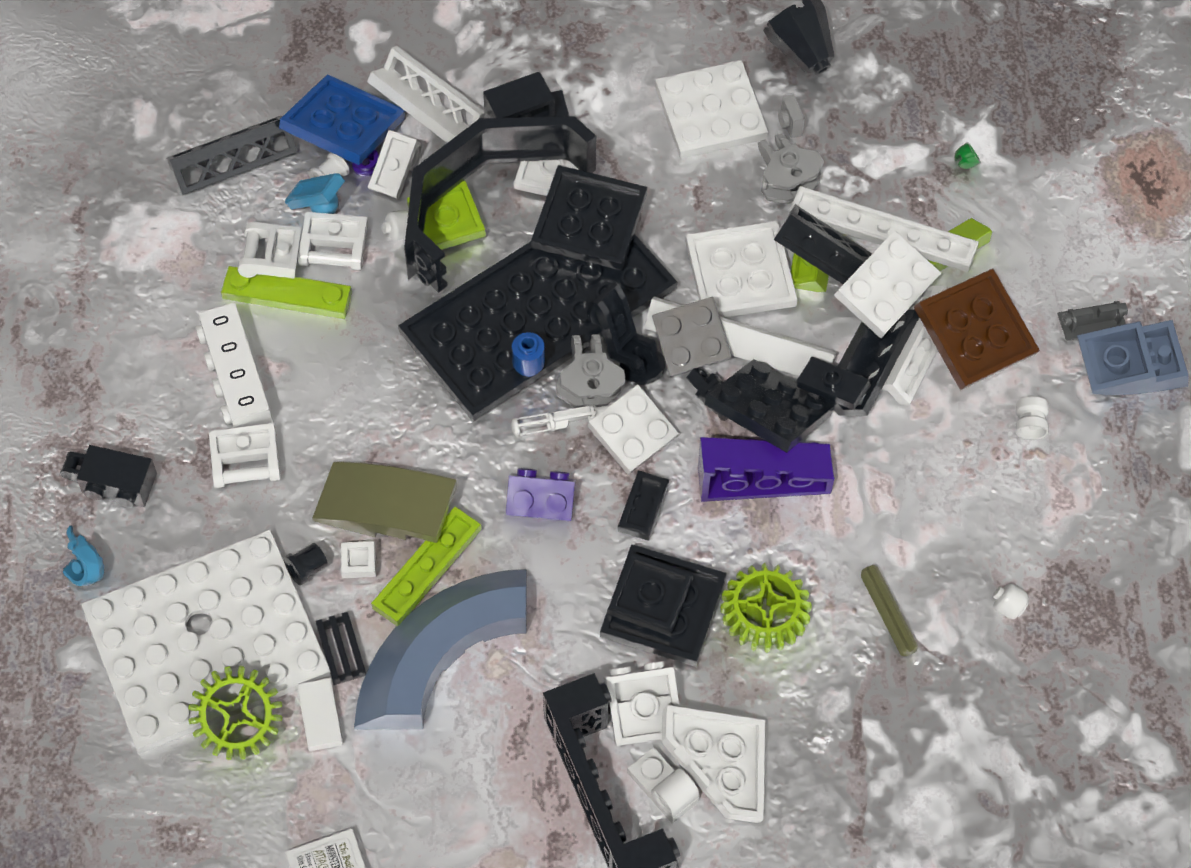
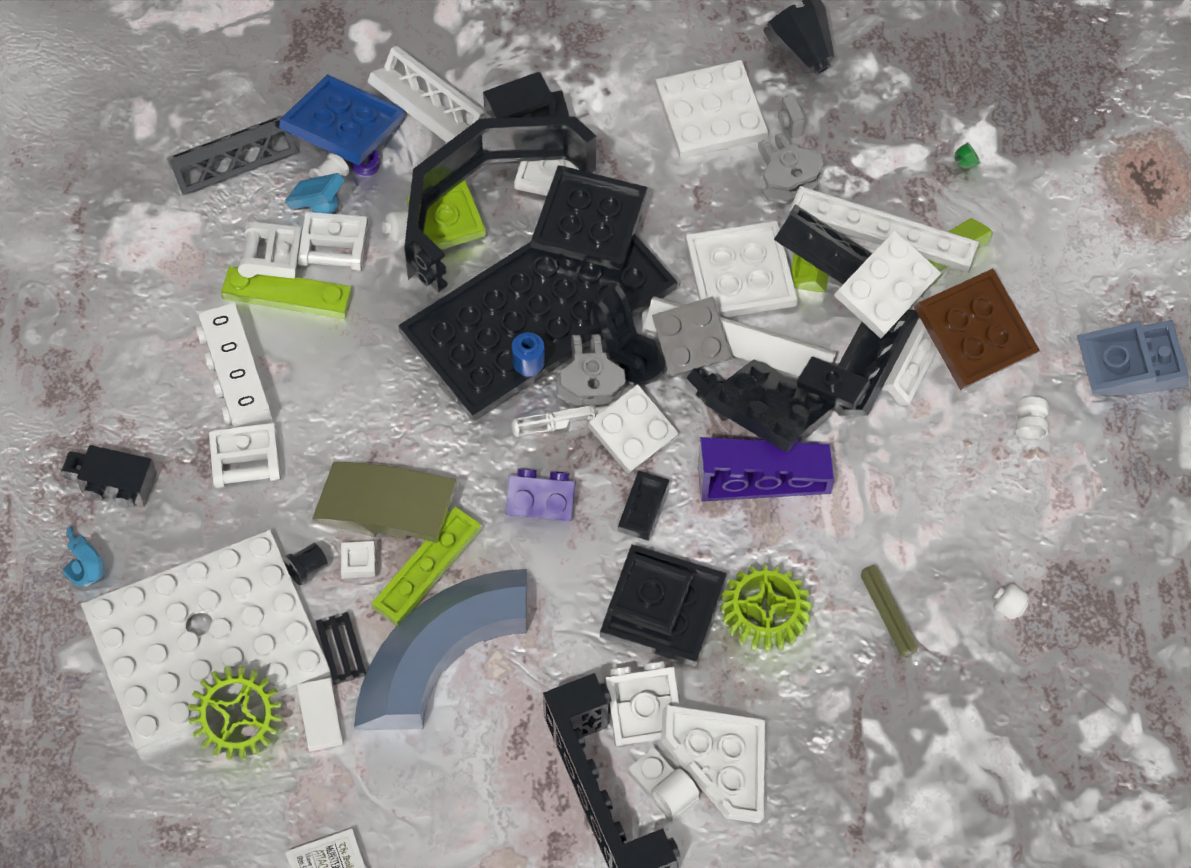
(395, 160): white plate -> none
(1092, 319): dark grey hinge -> none

